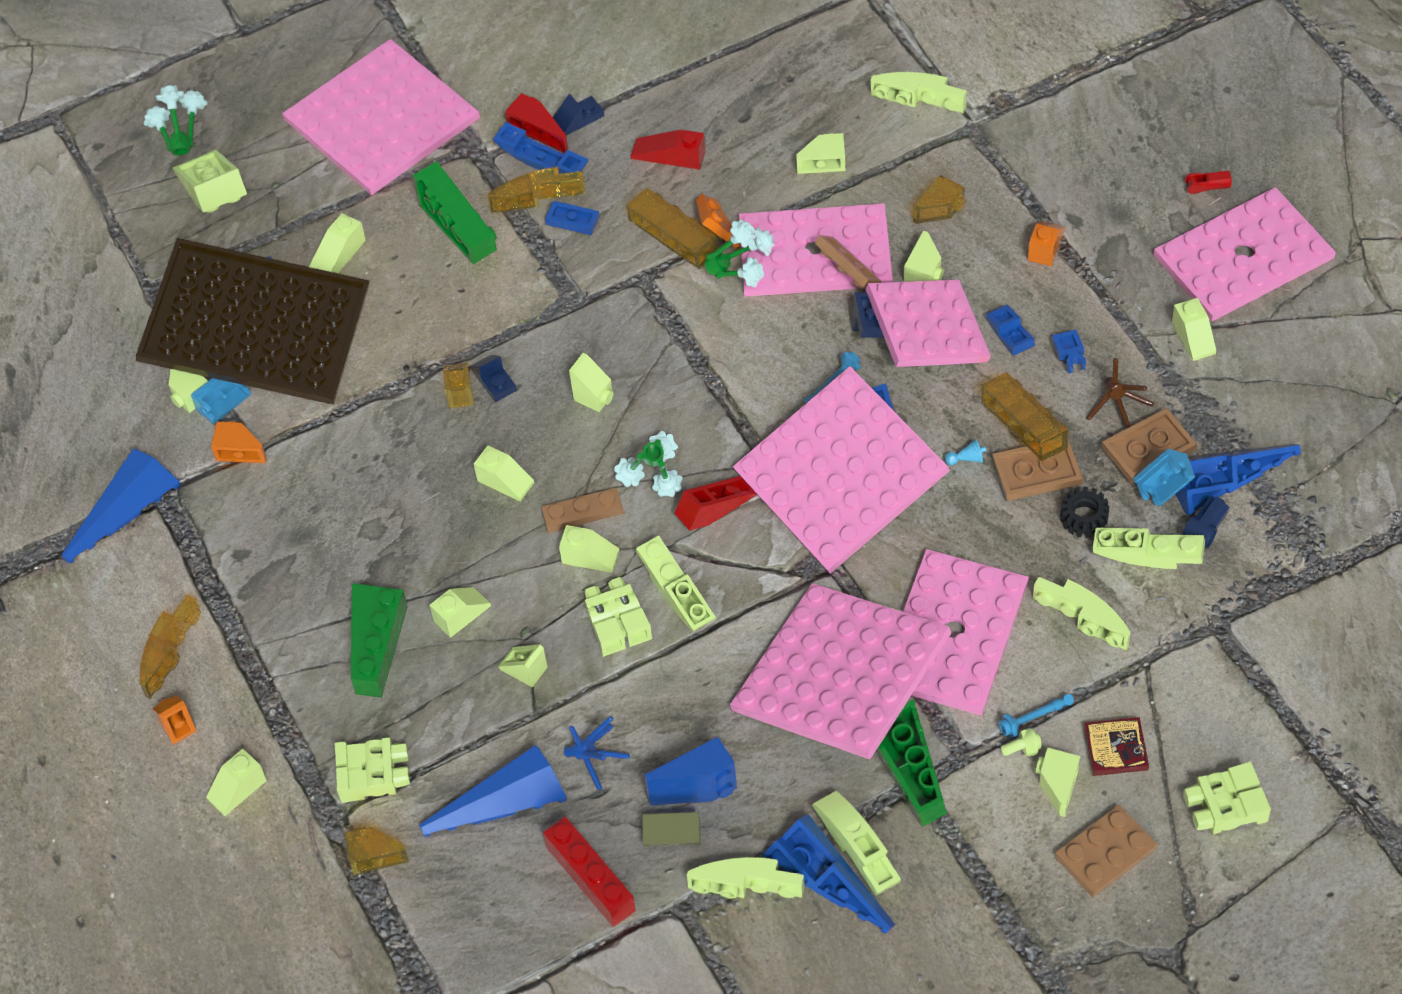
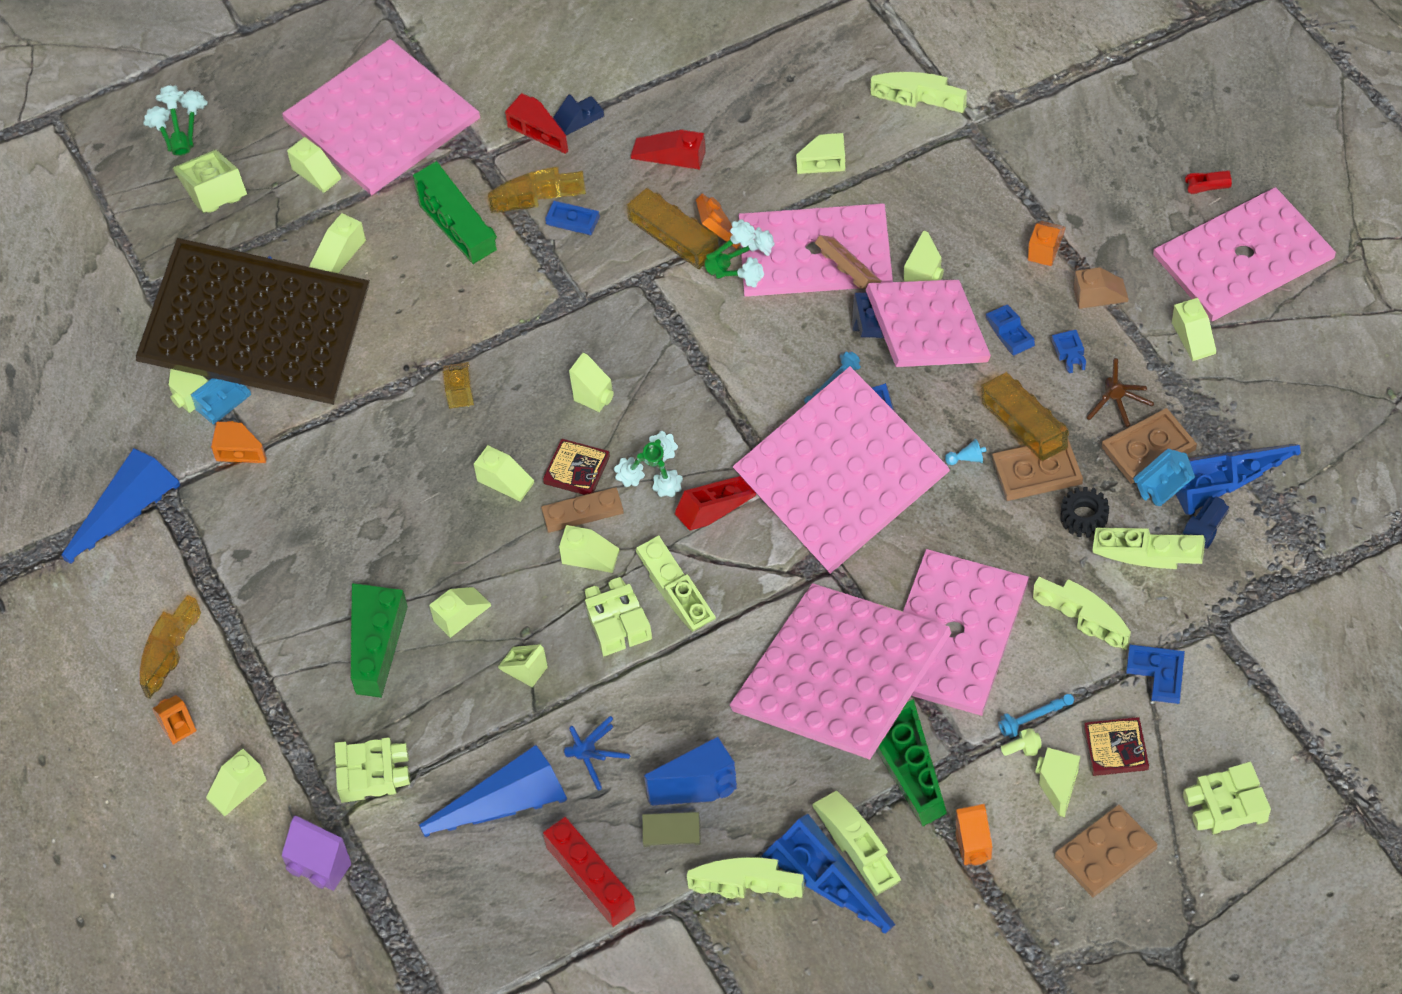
(313, 164): none -> yellowish green slope
(315, 854): none -> medium lavender slope
(373, 850): clear yellow slope -> none
(494, 377): dark blue slope -> none
(536, 154): blue slope -> none
(576, 467): none -> tile
(939, 201): clear yellow slope -> none
(973, 835): none -> orange slope
(1098, 288): none -> medium nougat slope
(1163, 665): none -> blue plate

